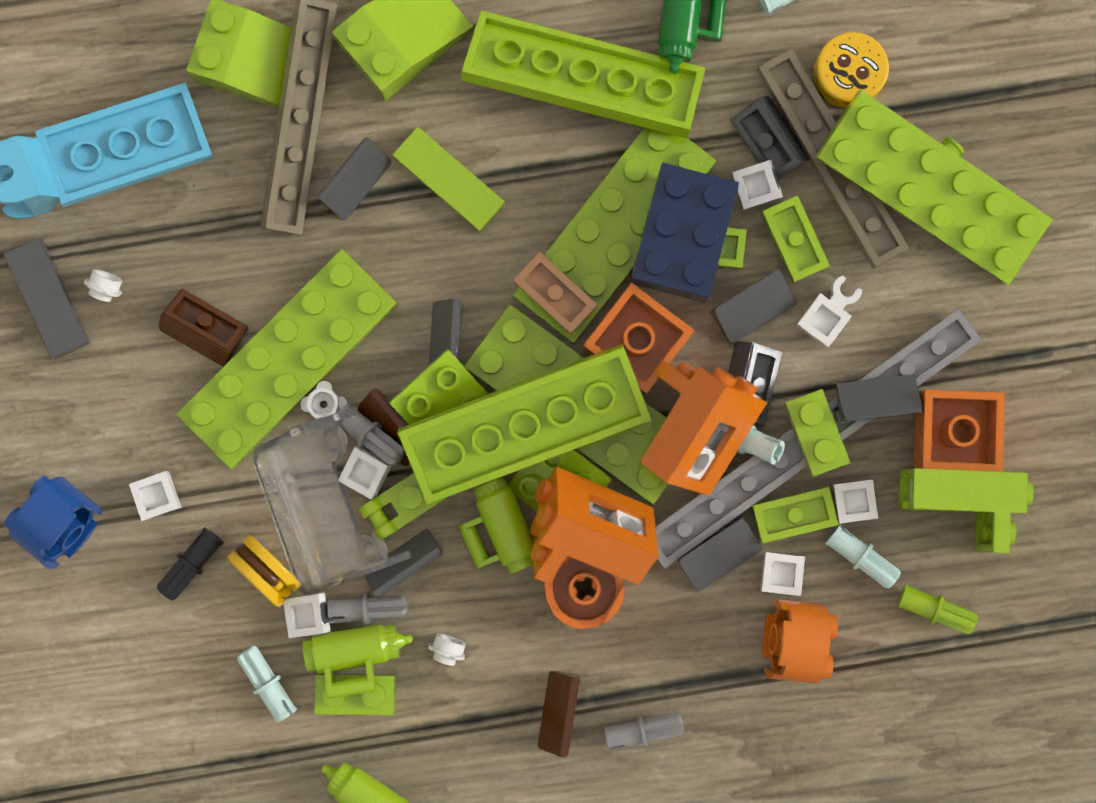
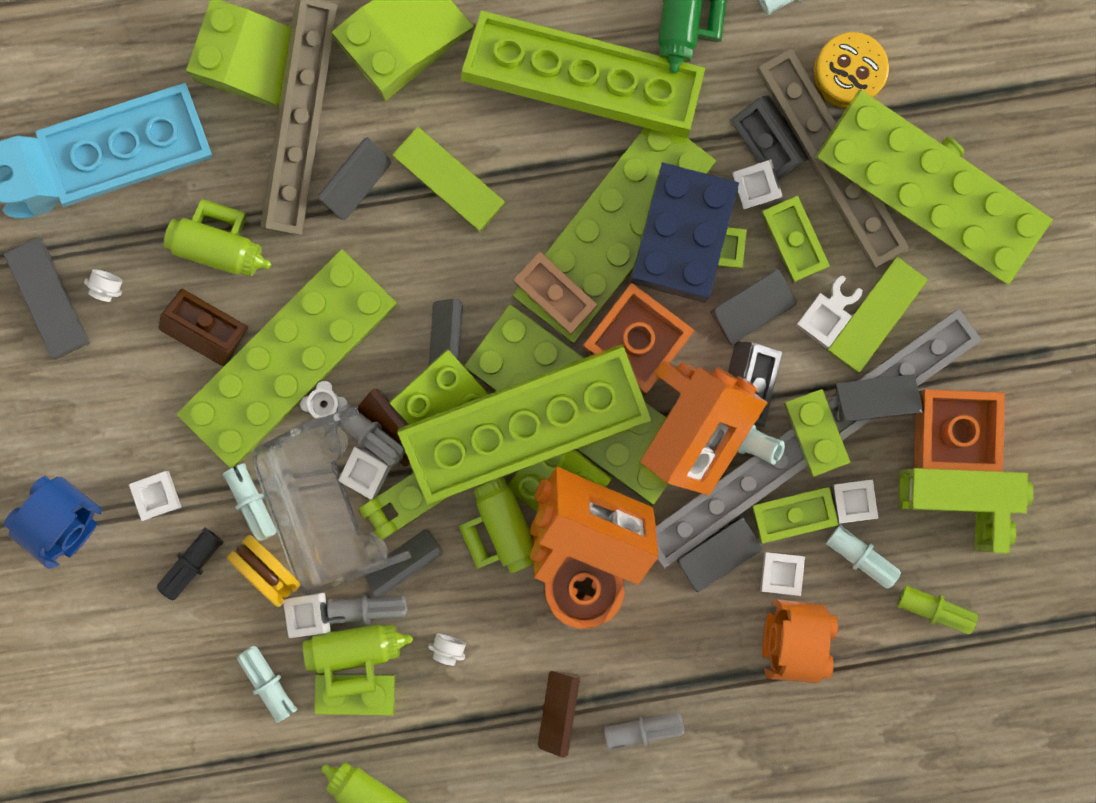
(212, 245): none -> lime piece
(250, 502): none -> light aqua axle
(877, 315): none -> lime tile

